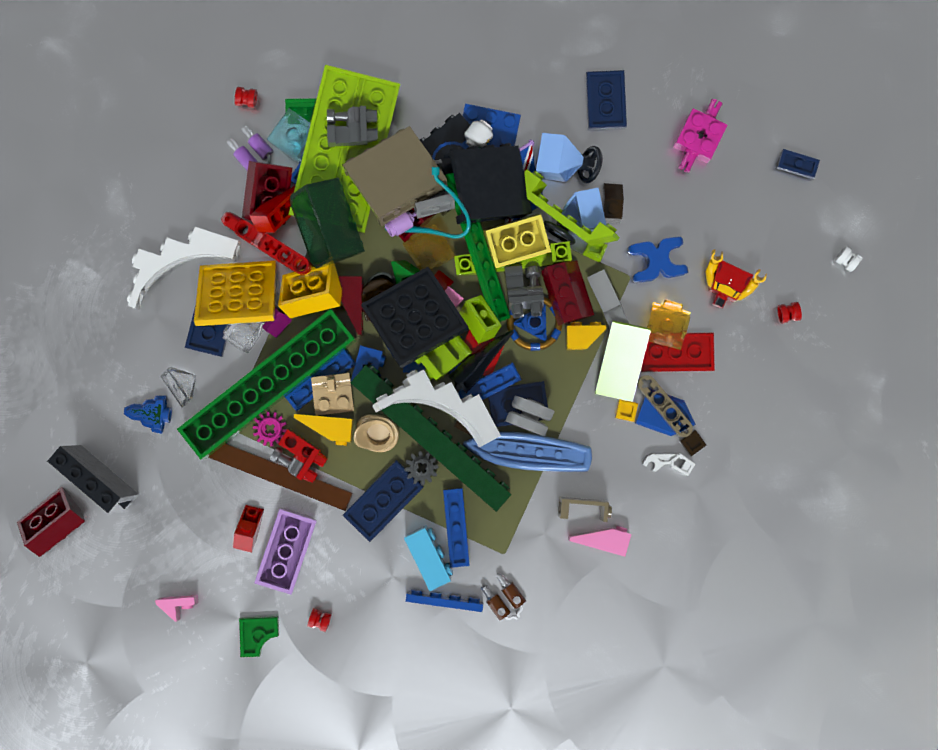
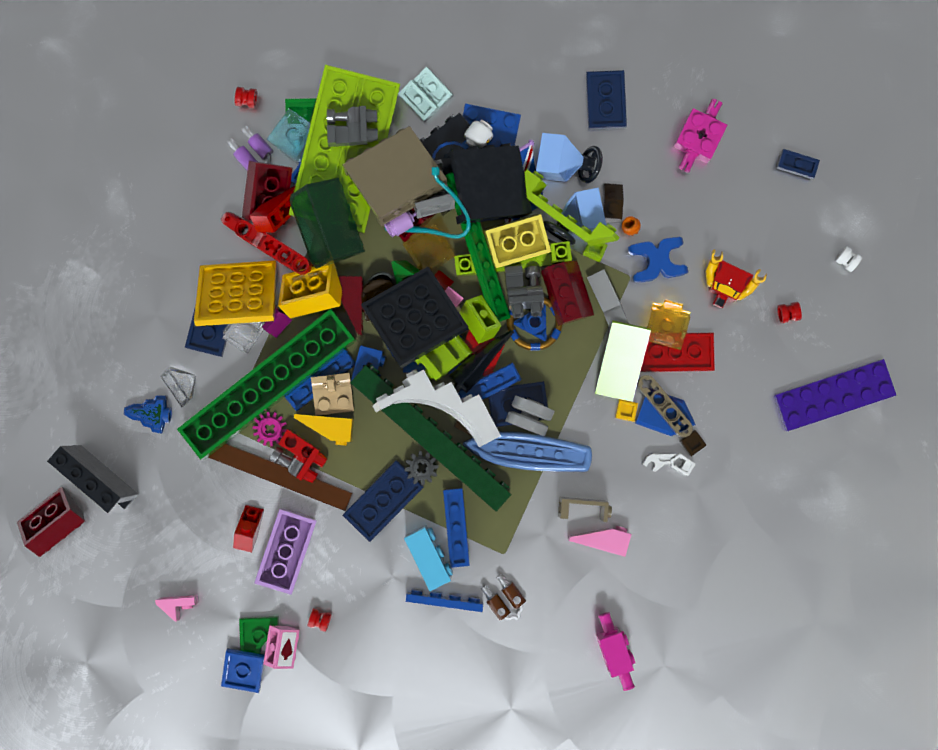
(201, 244): white arch -> none
(242, 670): none -> blue tile
(281, 647): none -> bright pink brick
(376, 433): tan piece -> none
(425, 94): none -> light aqua slope
(581, 337): yellow slope -> none
(614, 651): none -> dark pink brick
(631, 225): none -> orange plate
(835, 395): none -> dark purple plate

